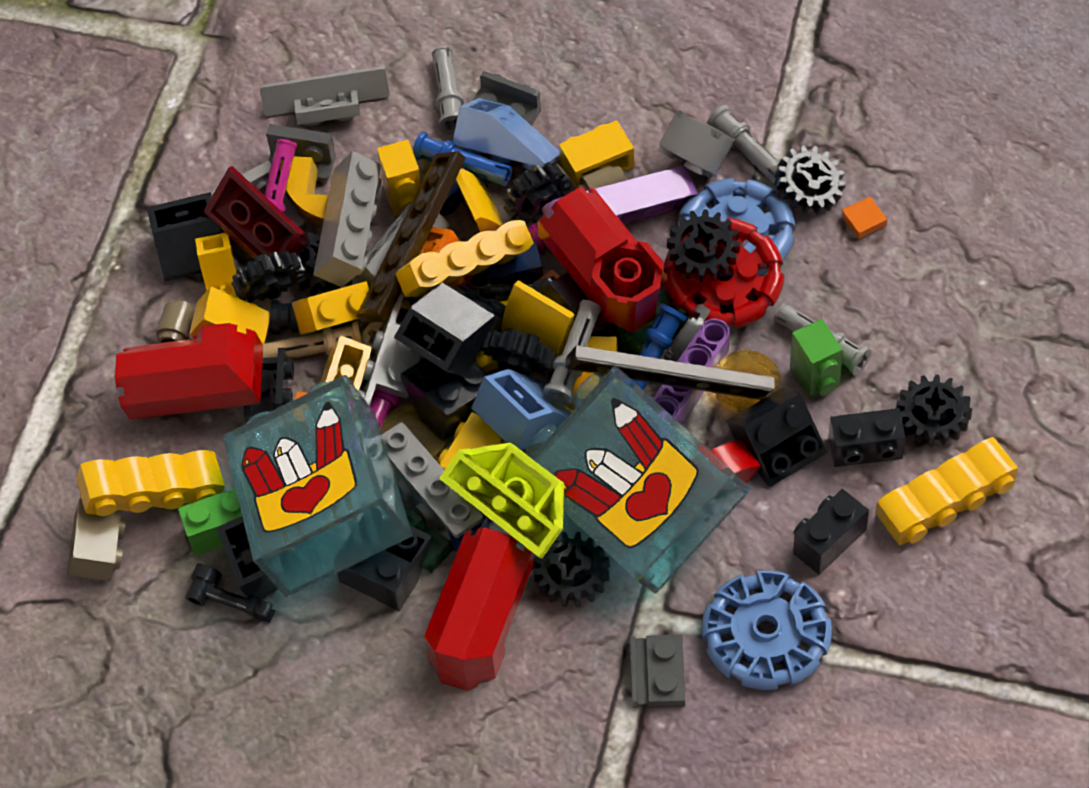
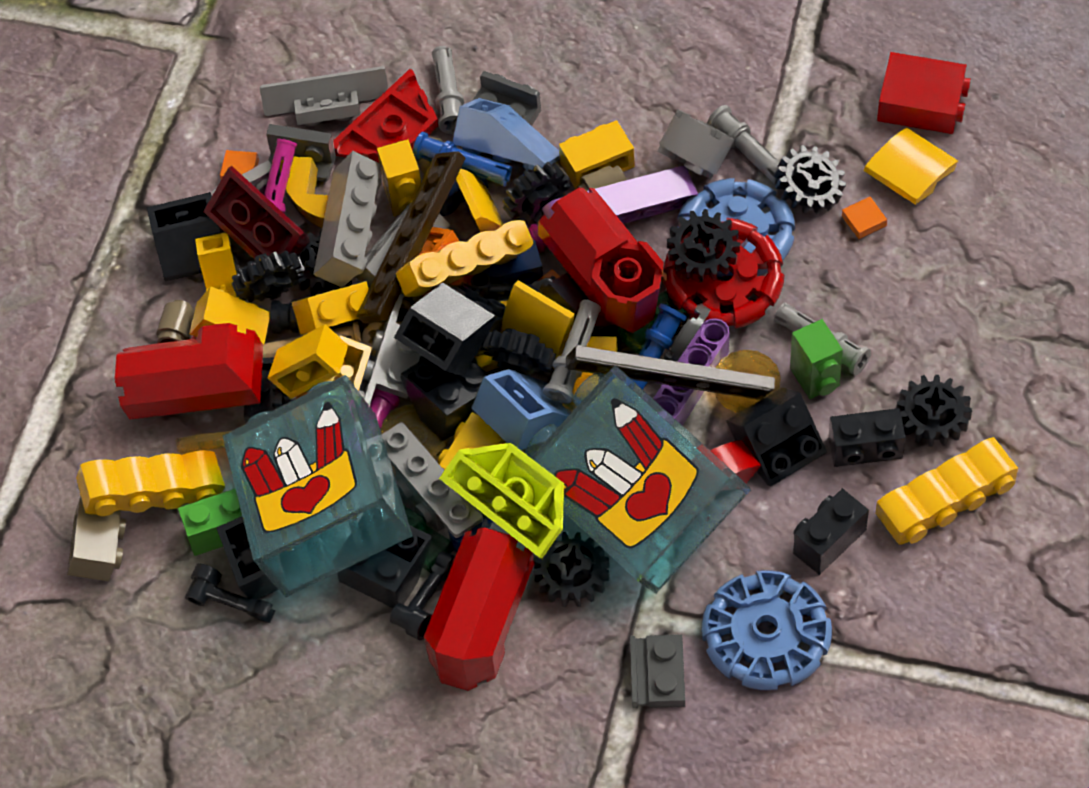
(201, 442): none -> clear yellow tile
(240, 160): none -> orange tile
(308, 361): none -> yellow brick
(394, 117): none -> red wing
(413, 617): none -> black brick
(910, 165): none -> yellow slope
(923, 93): none -> red brick

